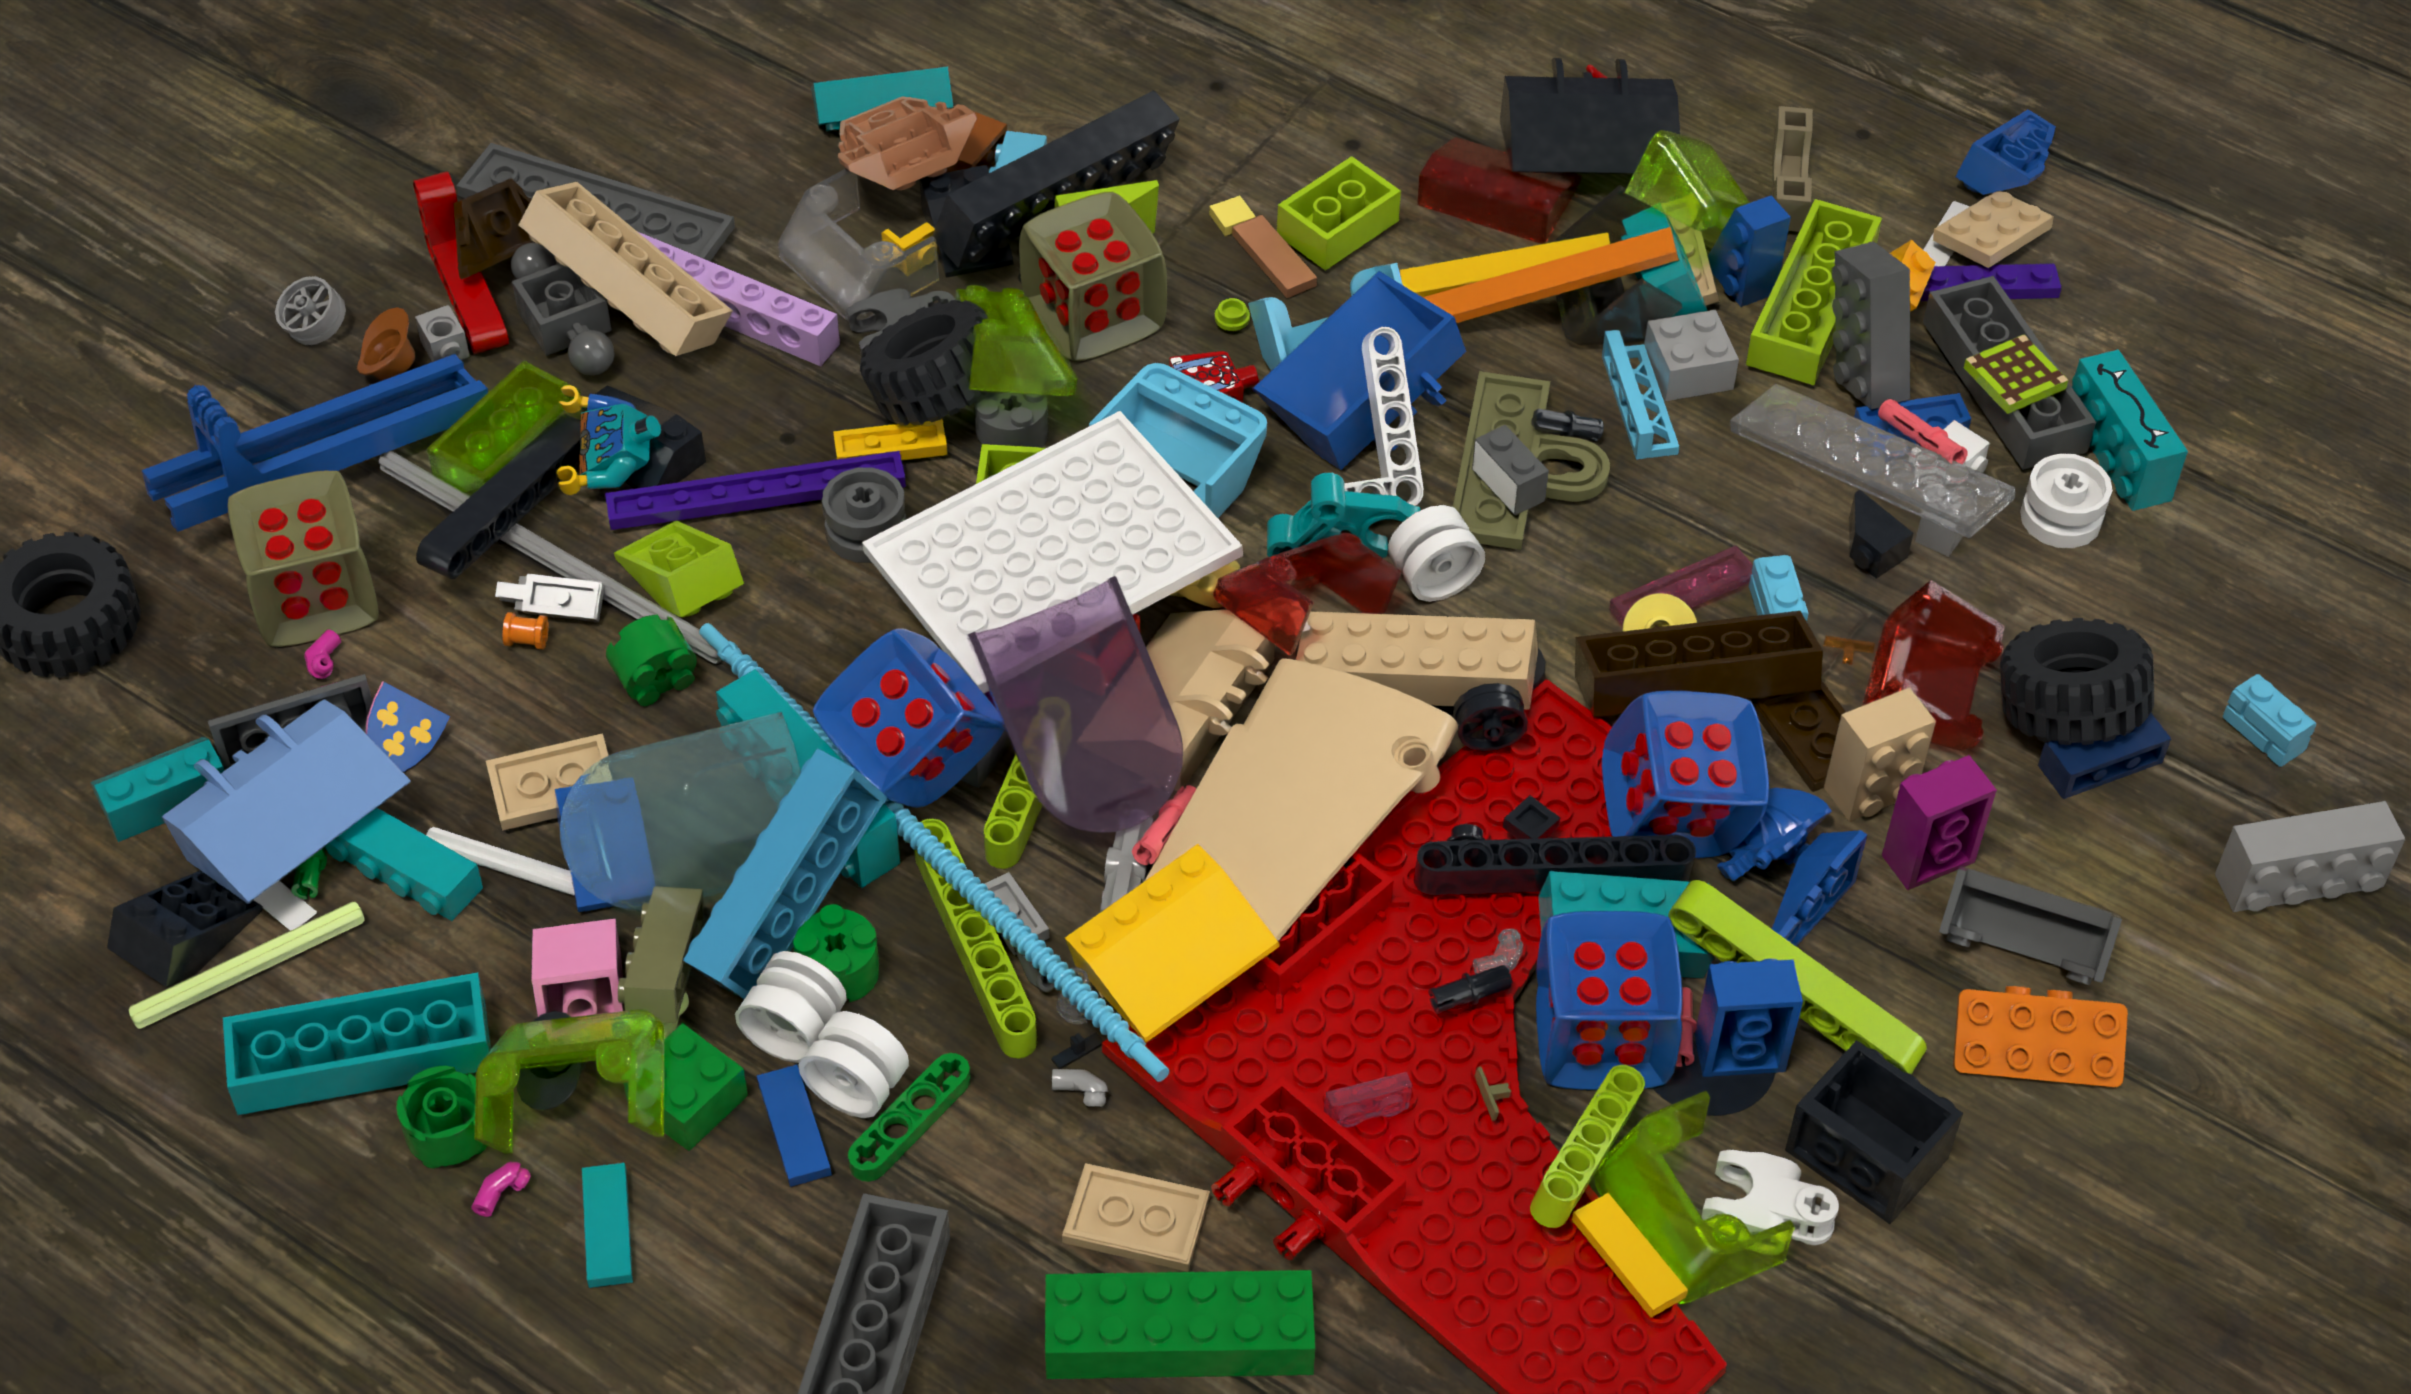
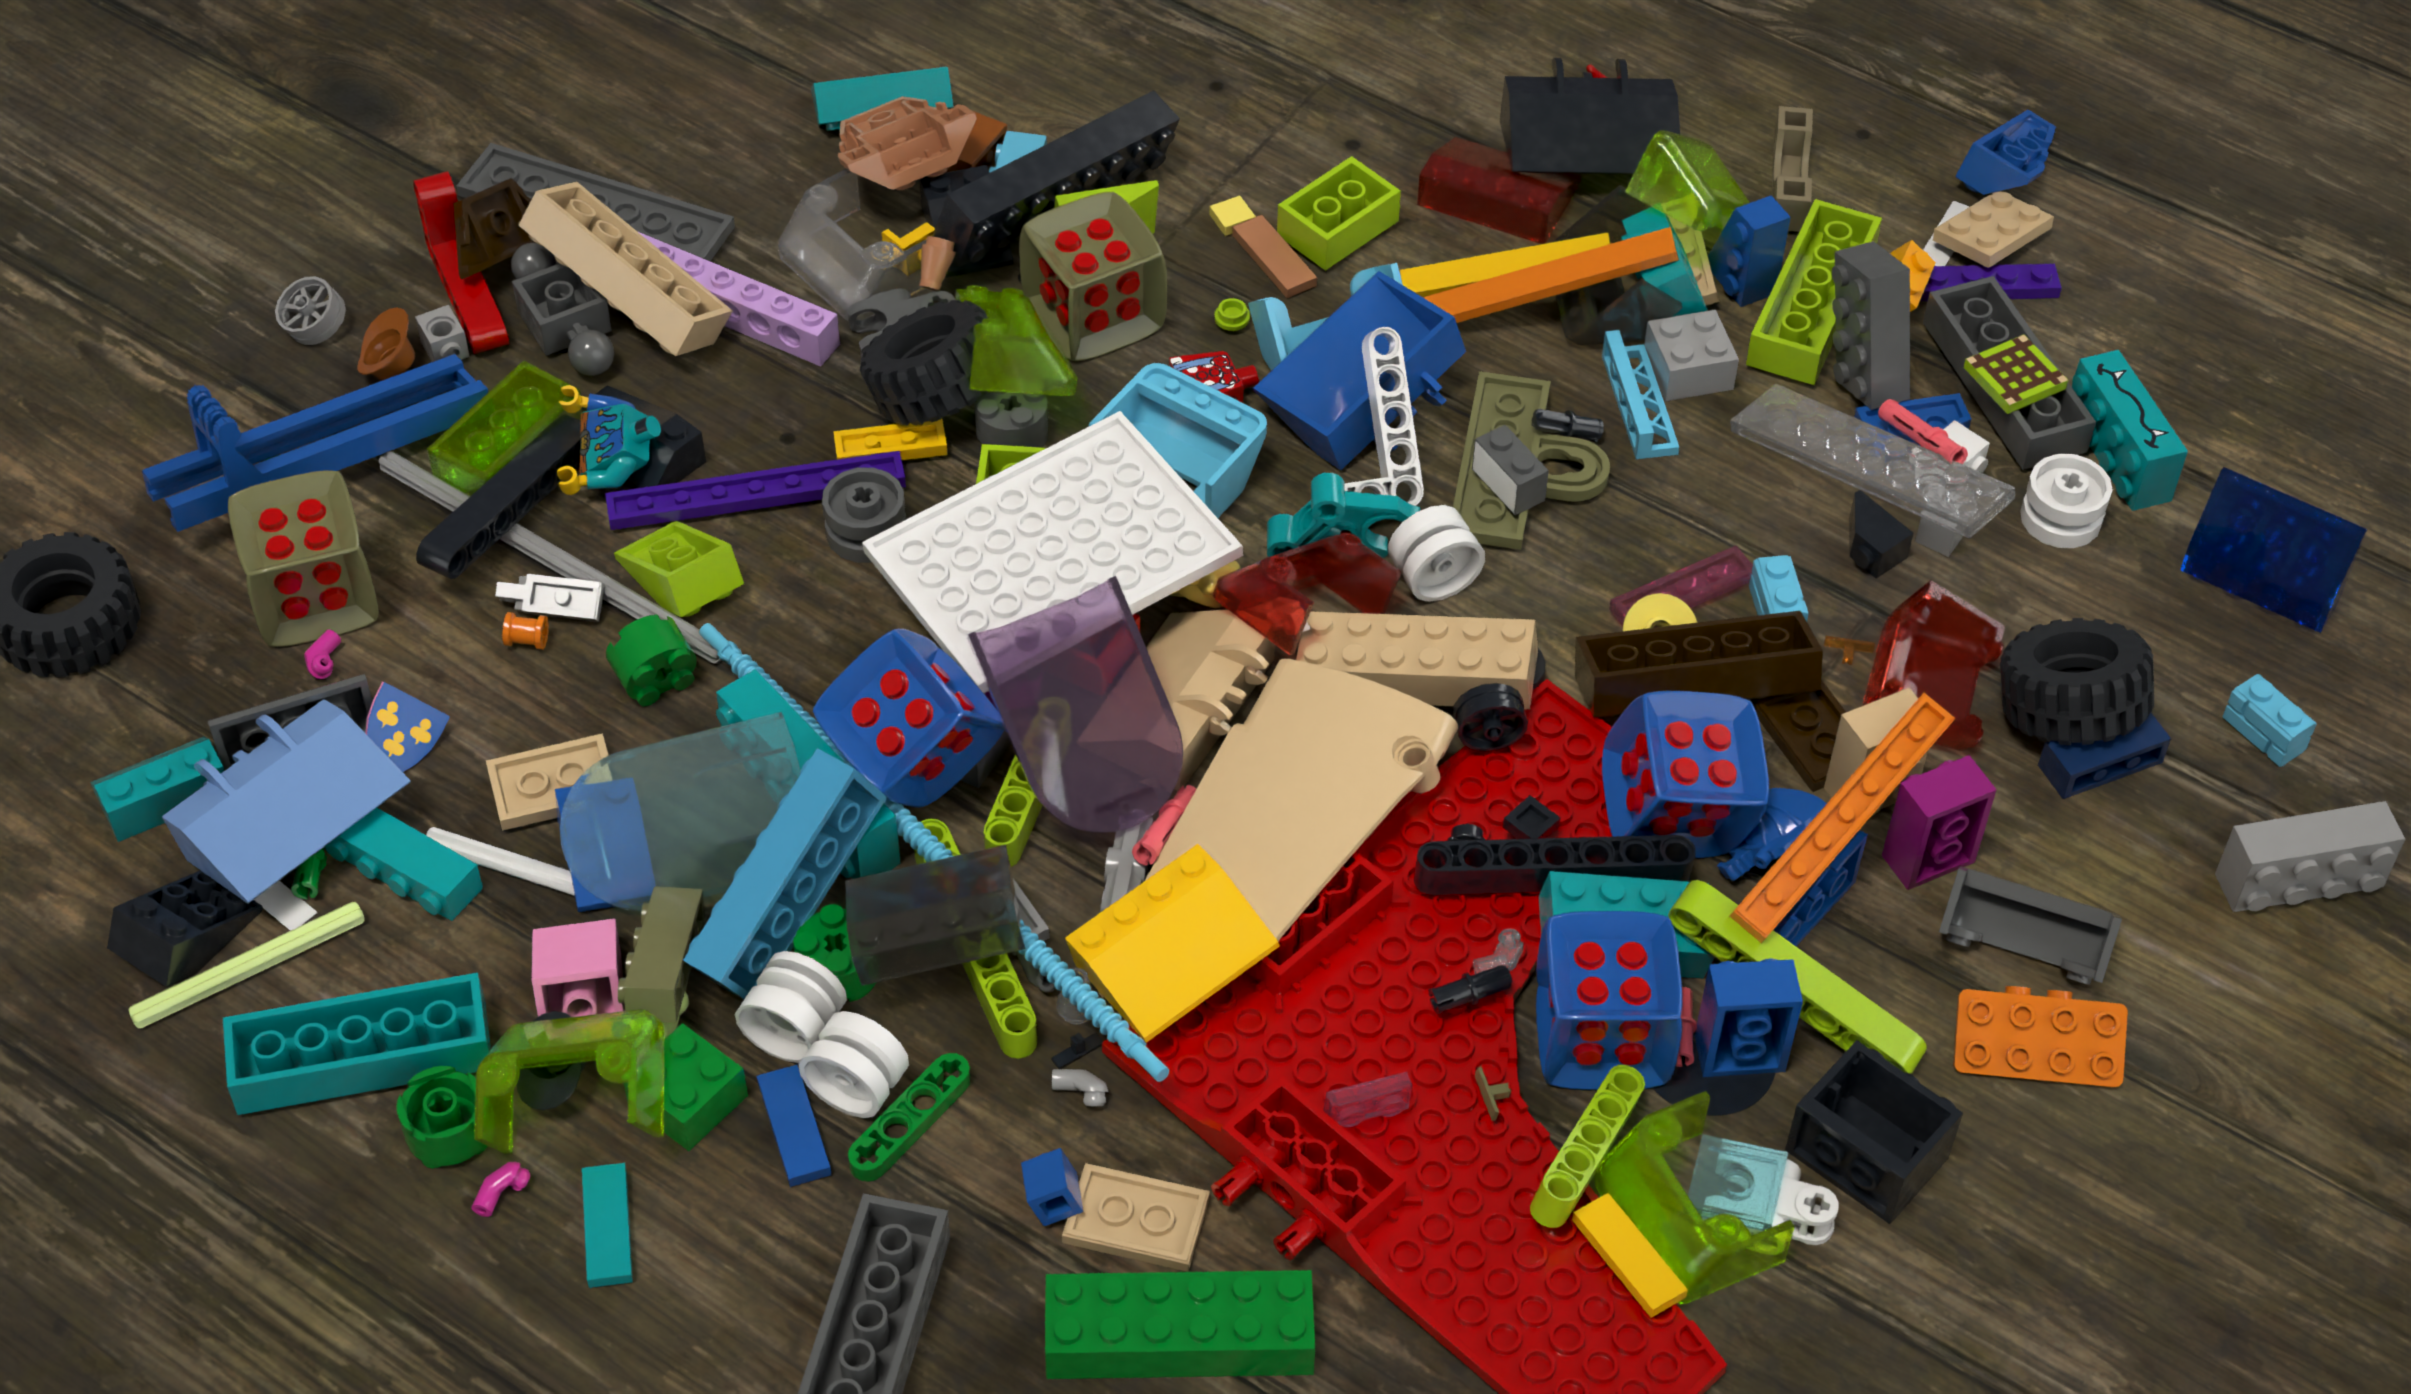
(933, 915): none -> clear smoke slope
(935, 262): none -> nougat cone
(1052, 1187): none -> blue brick
(1737, 1181): none -> clear light blue tile
(1841, 818): none -> orange tile
(2273, 549): none -> clear blue slope

